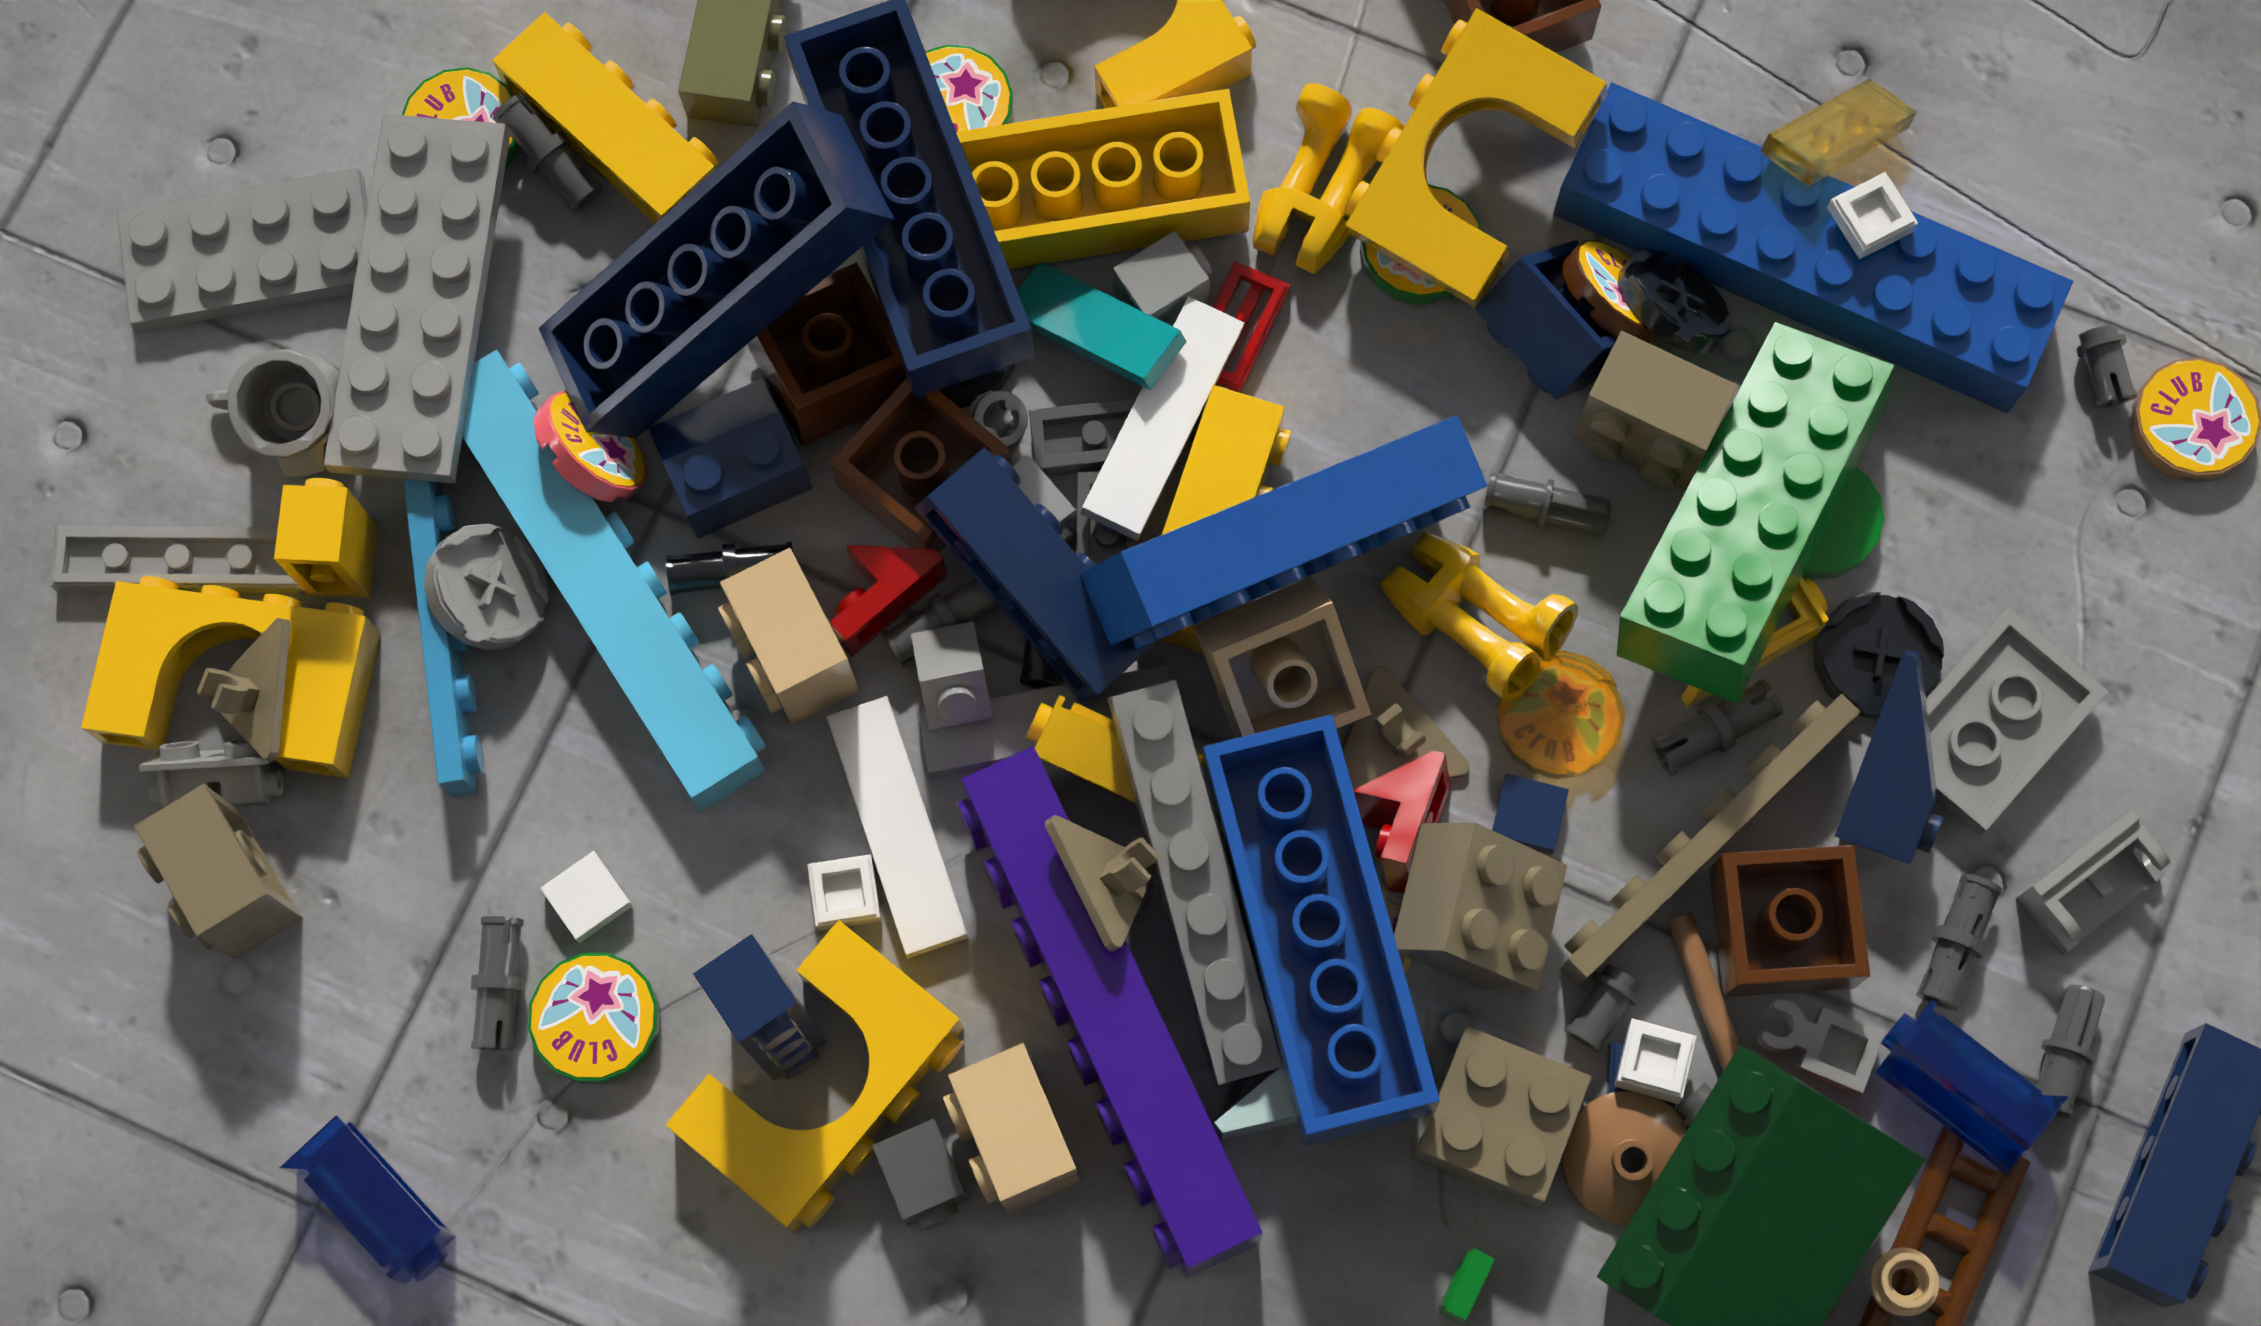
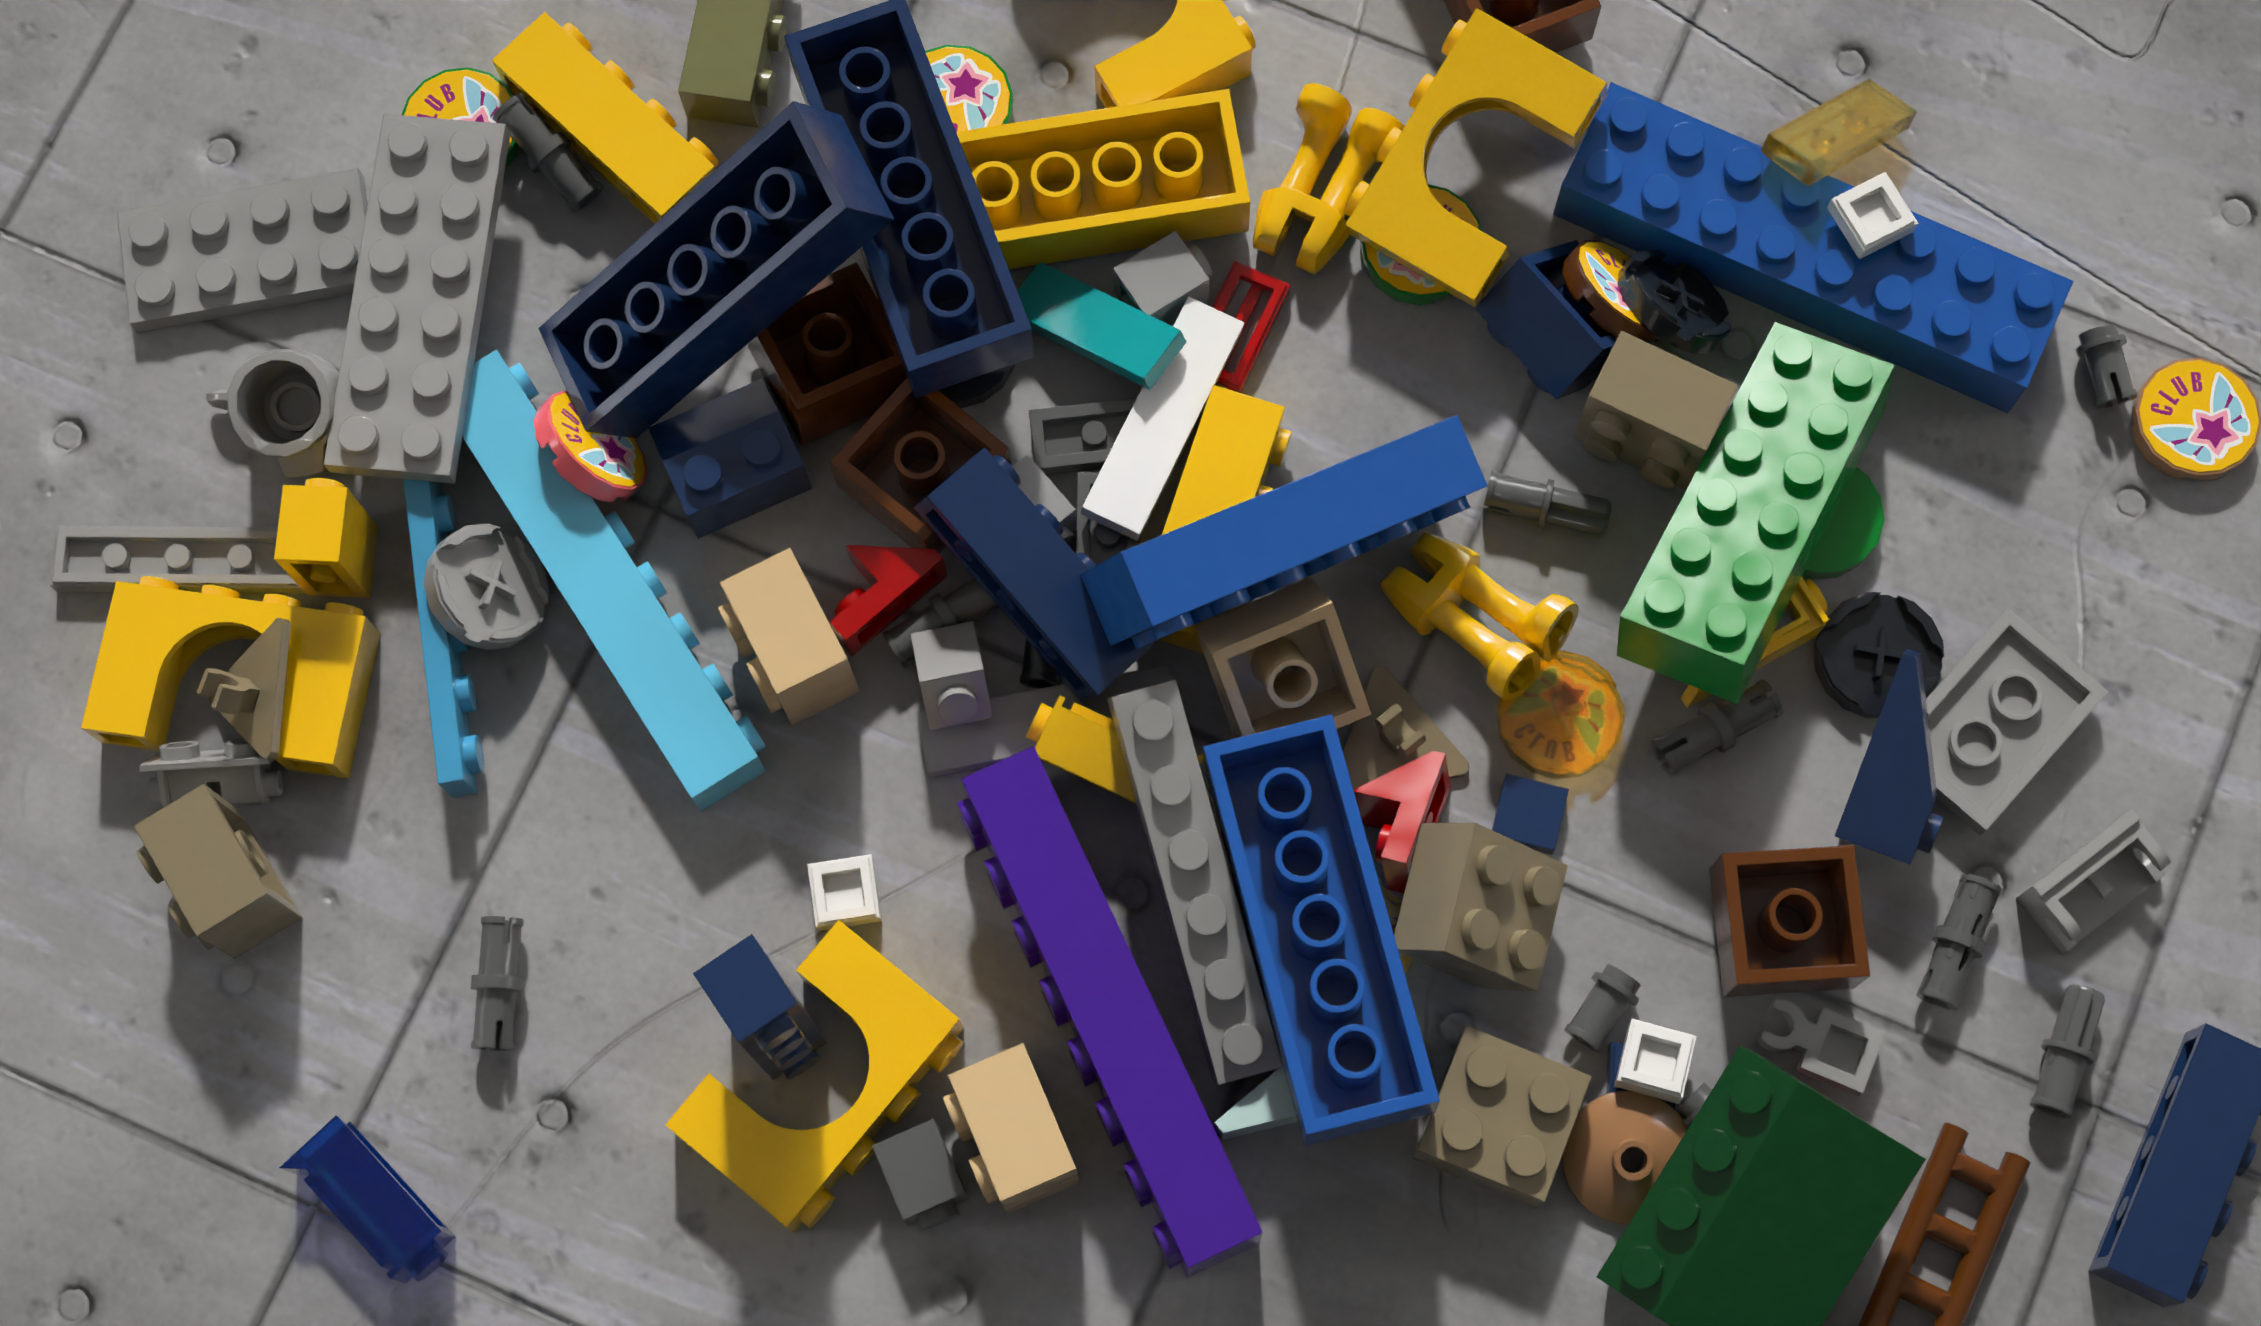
(586, 897): white tile -> none
(594, 1018): tile -> none
(708, 569): black pin -> none
(897, 827): white tile -> none
(1007, 402): light grey bush -> none
(1105, 875): dark tan piece -> none
(1465, 1285): green tile -> none
(1686, 856): dark tan plate -> none
(1705, 987): medium nougat bar -> none
(1924, 1282): tan plate -> none
(1966, 1087): clear blue window -> none

